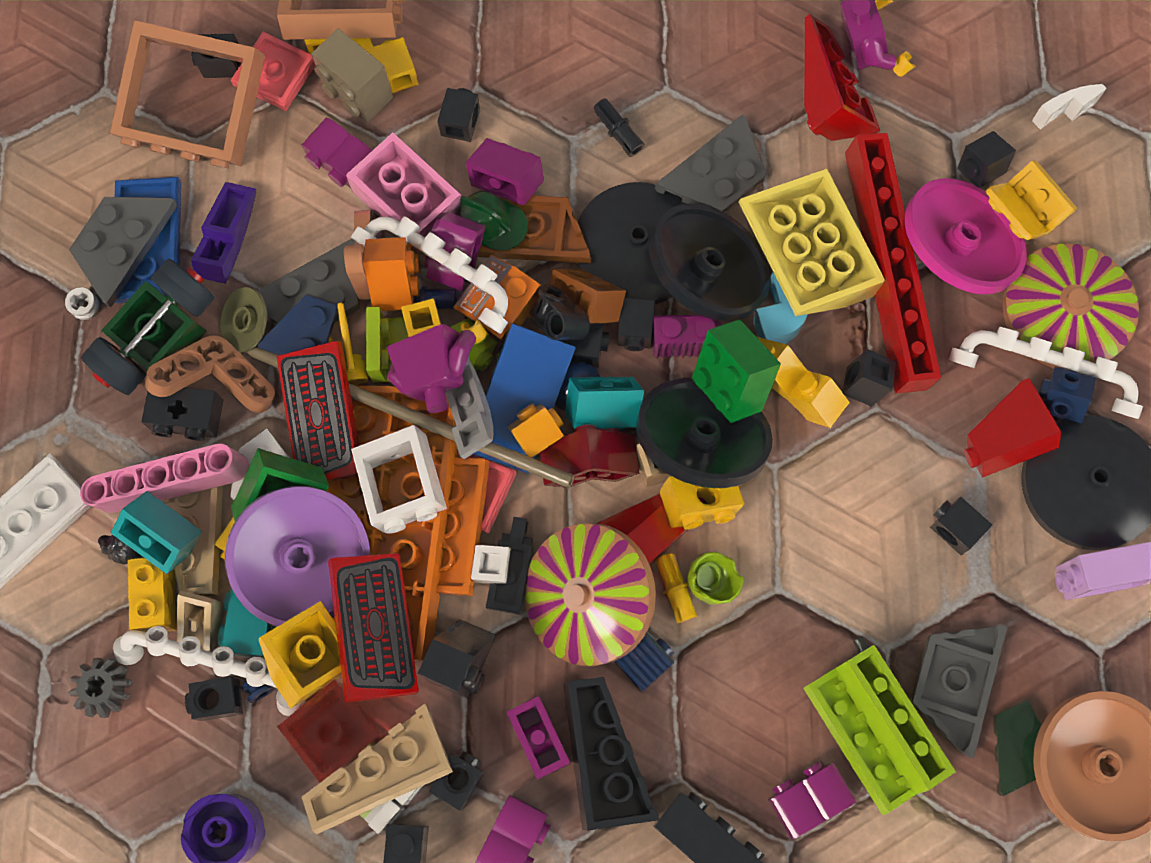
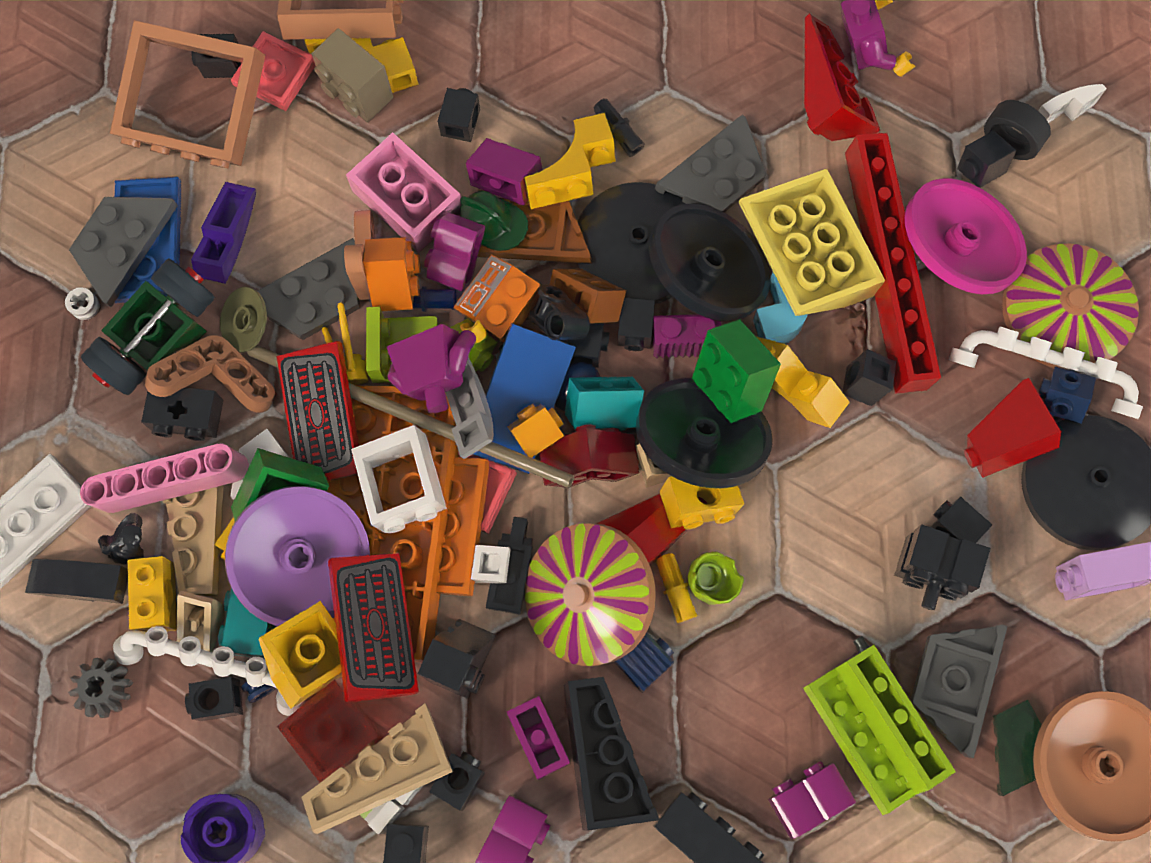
(77, 580): none -> black slope
(156, 532): teal brick -> none
(303, 327): dark blue wing -> none
(334, 151): magenta brick -> none
(420, 316): yellow brick -> none
(456, 262): white bar -> none
(571, 174): none -> yellow arch
(942, 563): none -> black brick
(1025, 119): none -> black tyre
(1031, 202): yellow bracket -> none

